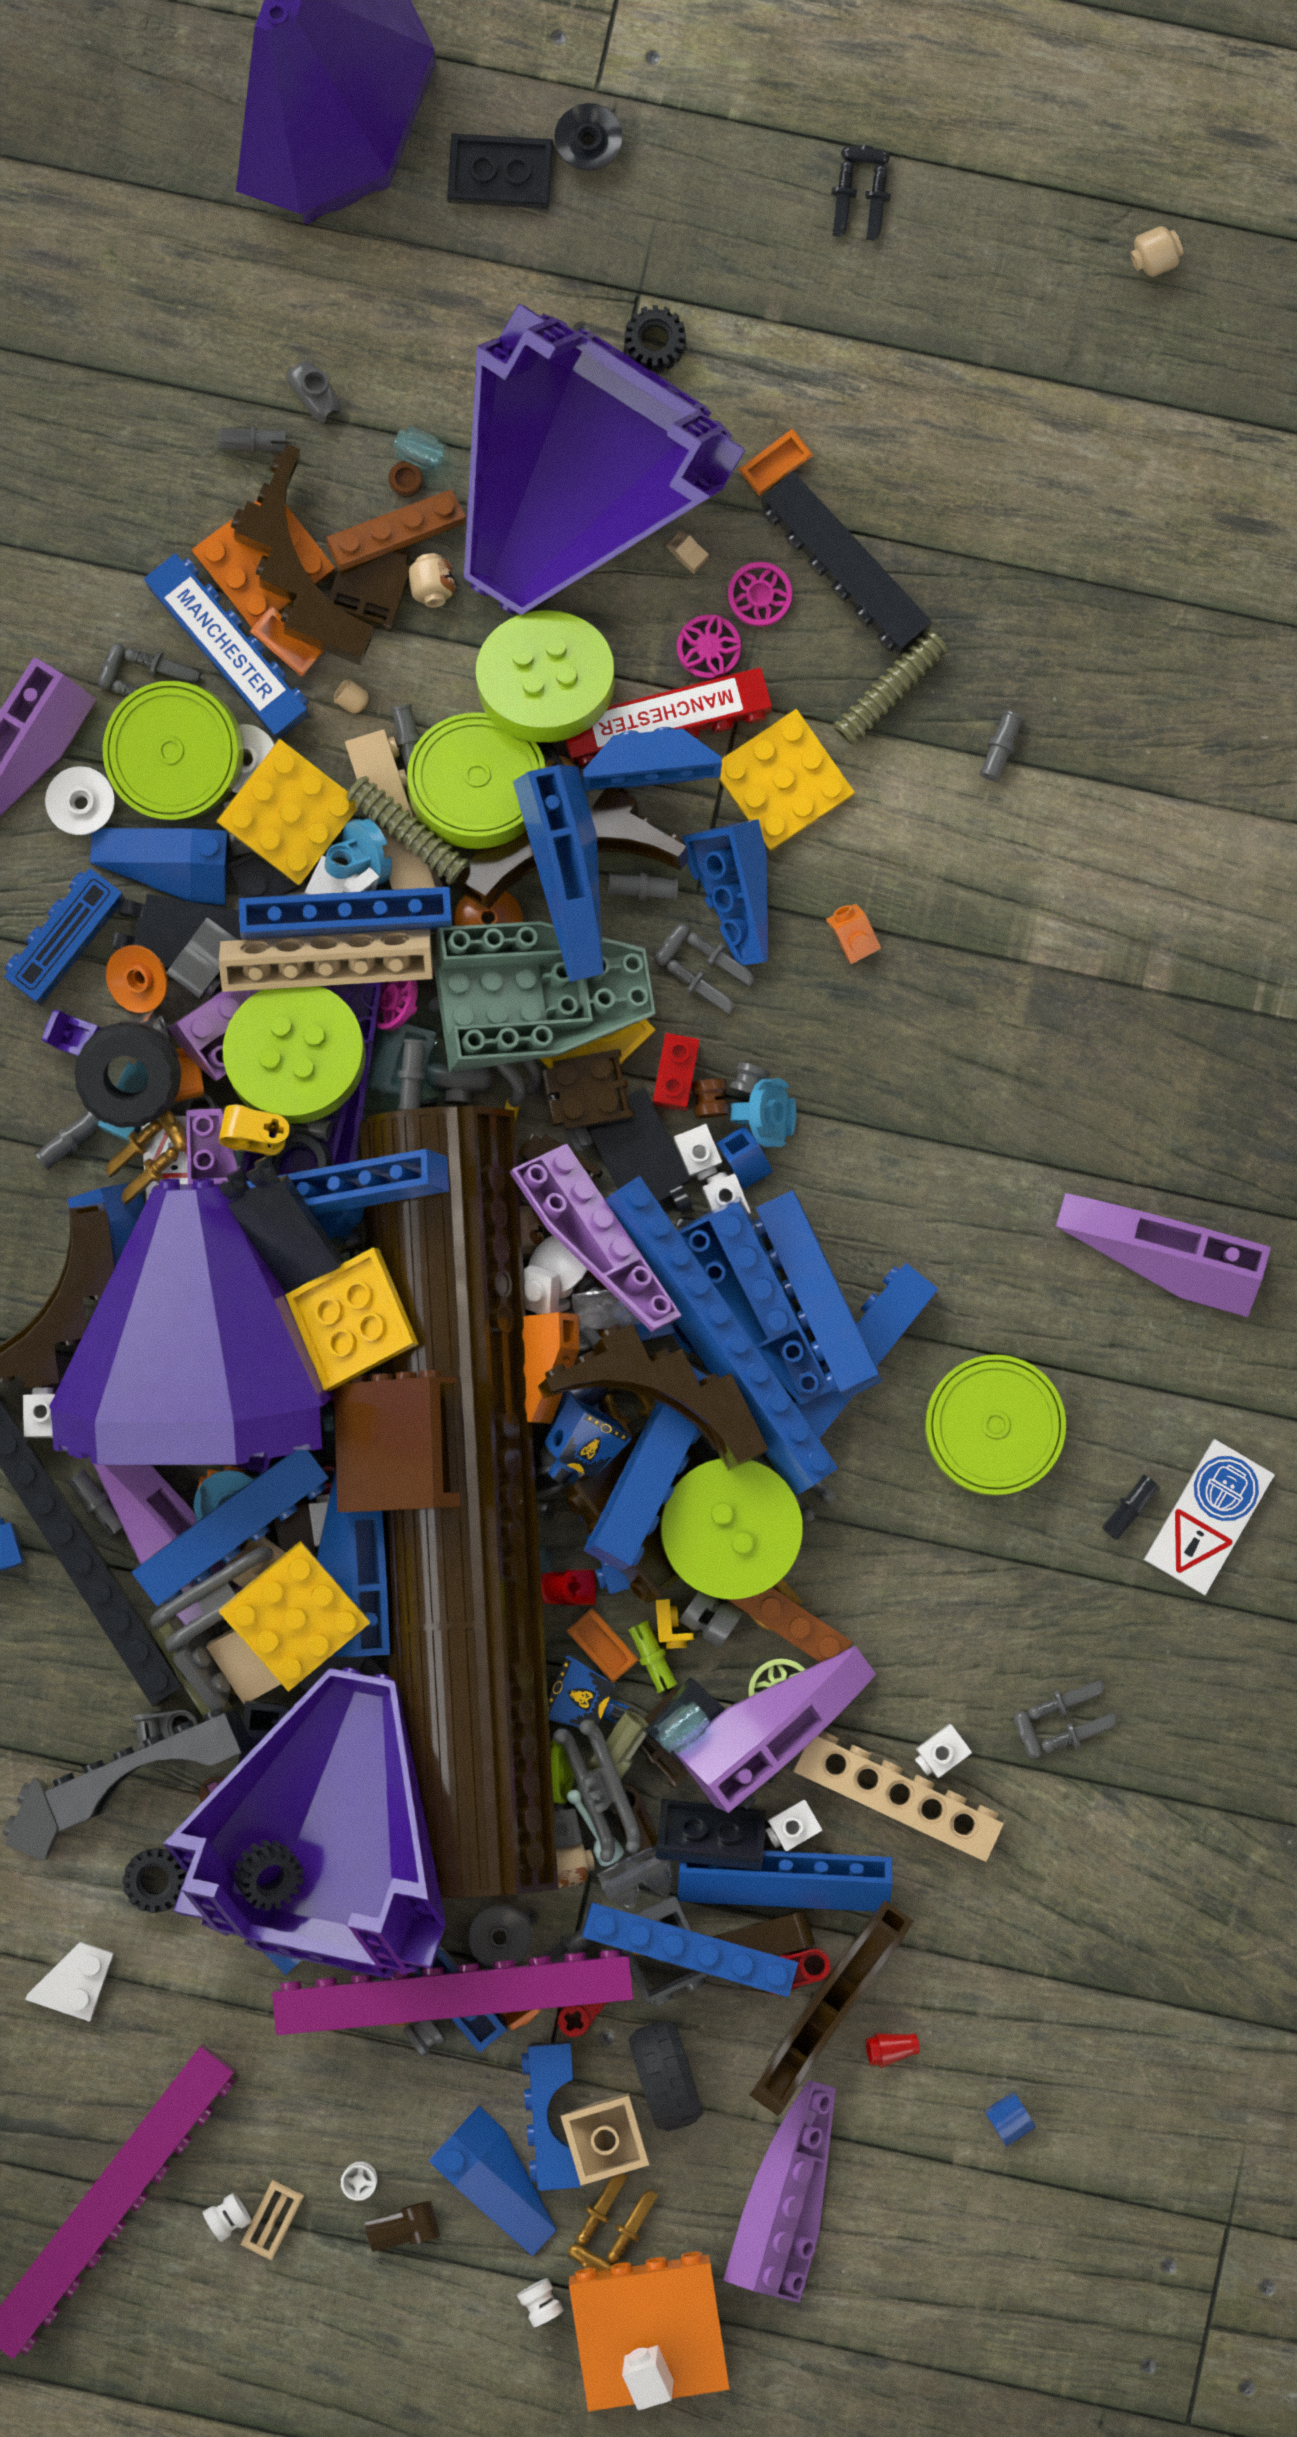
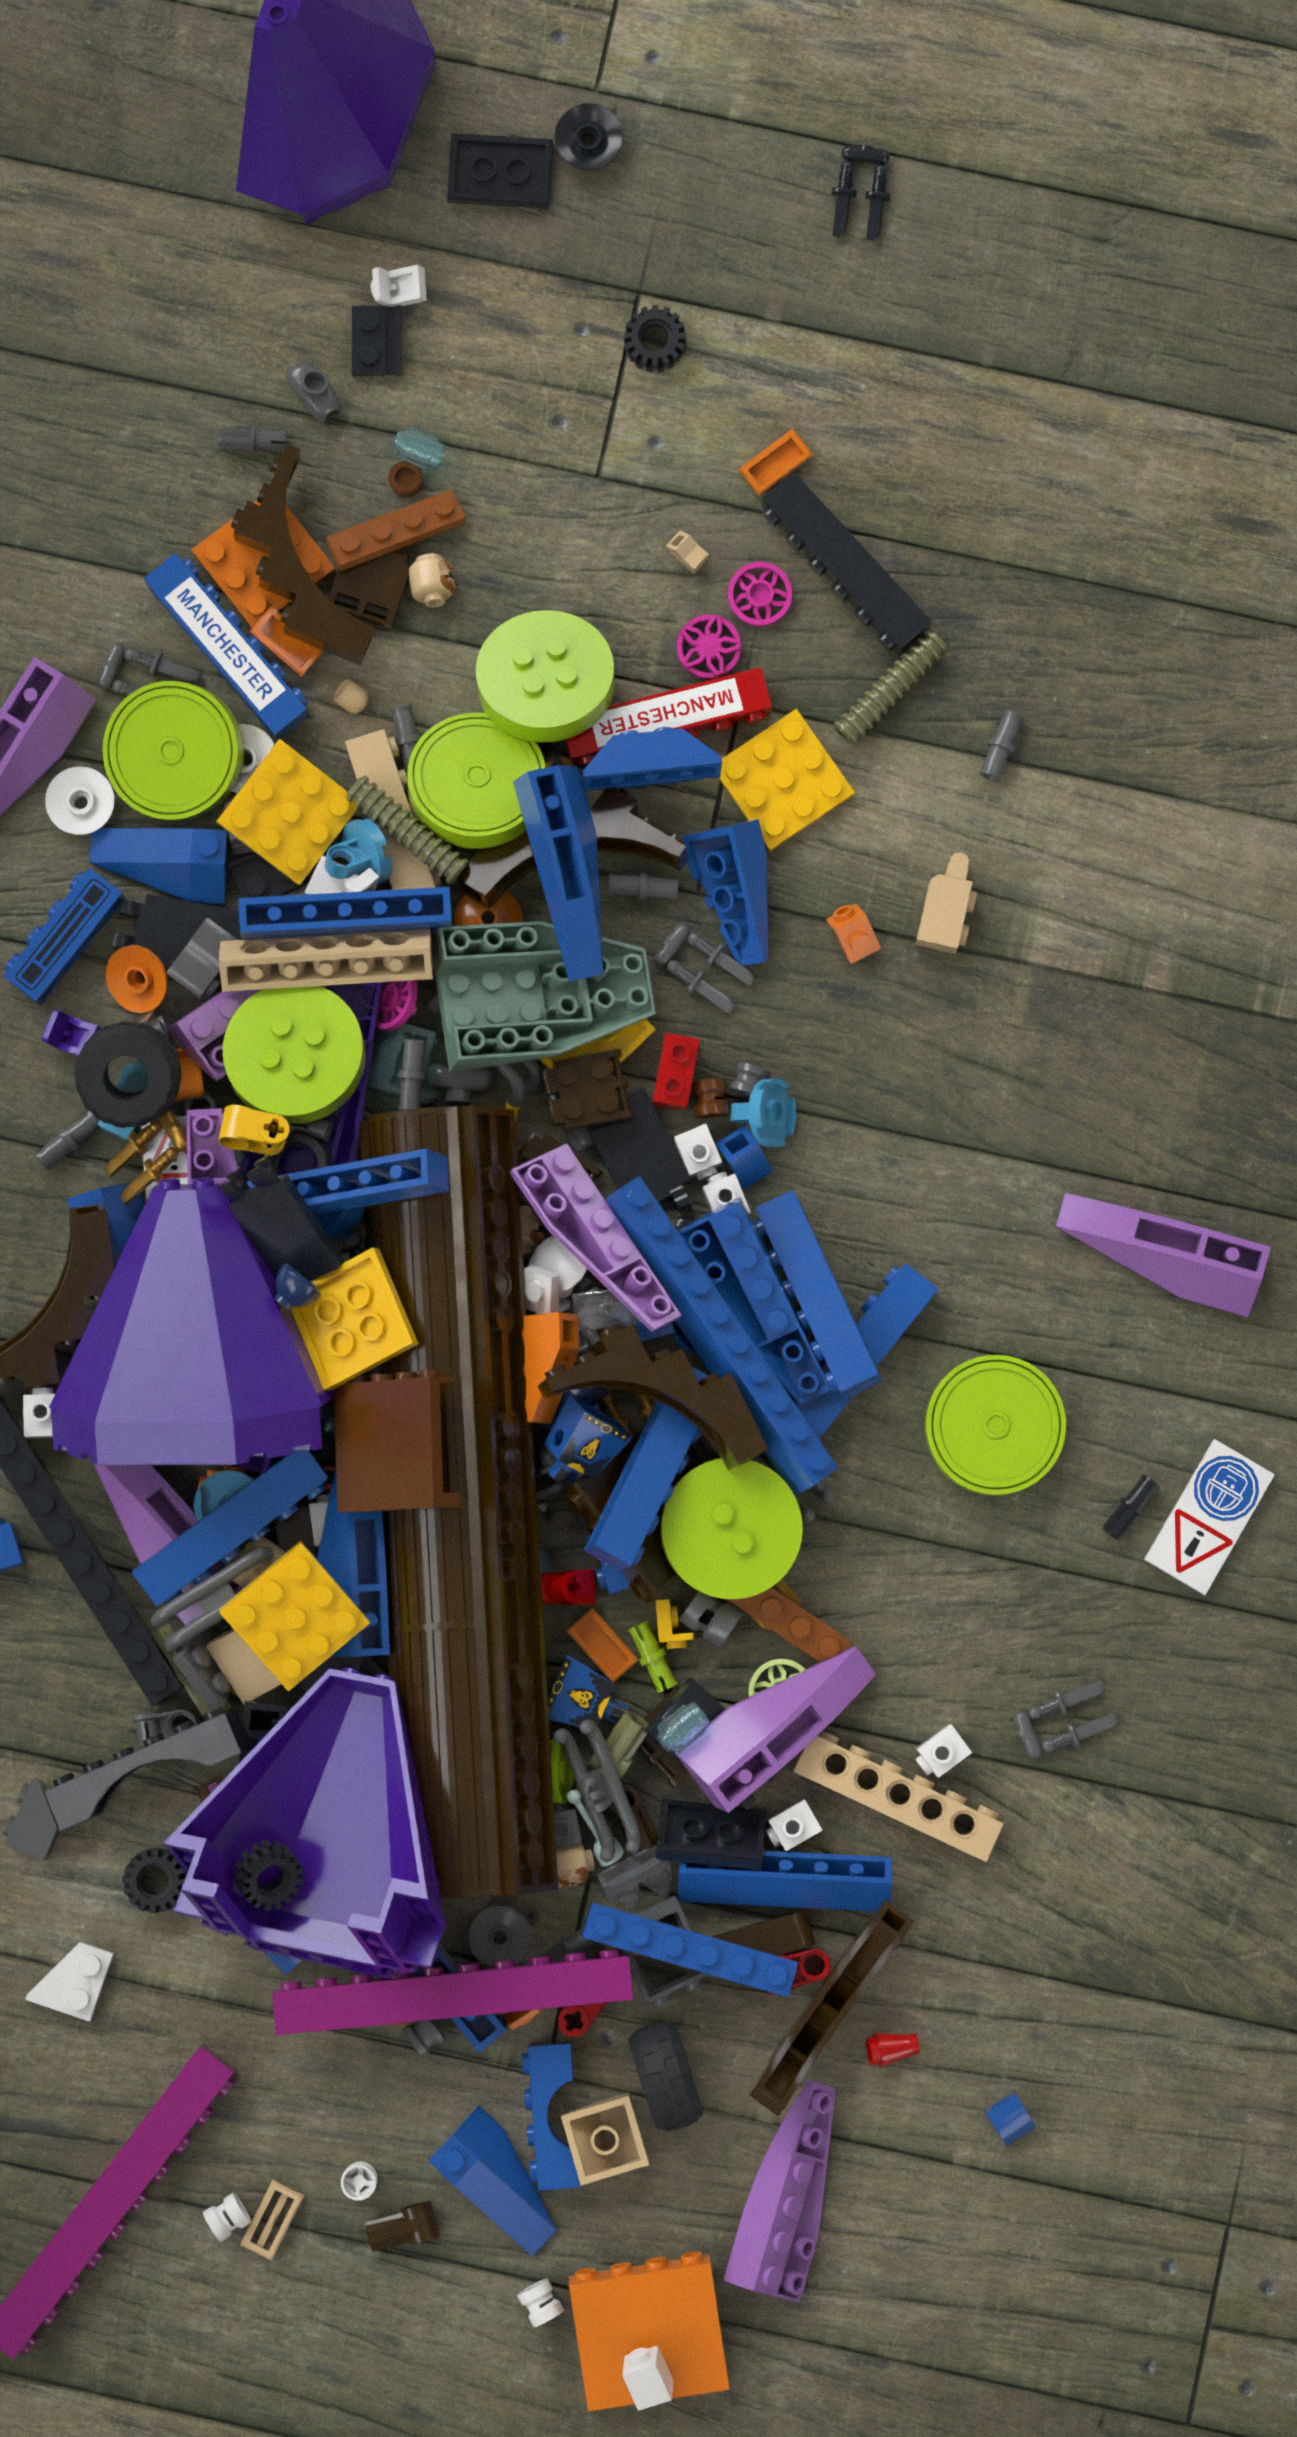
(95, 1502): dark grey pin -> none
(294, 1288): none -> dark blue brick
(376, 340): none -> black plate
(399, 286): none -> white bracket
(576, 458): dark purple piece -> none
(598, 2213): pearl gold piece -> none
(945, 908): none -> tan hinge
(1156, 251): tan head -> none

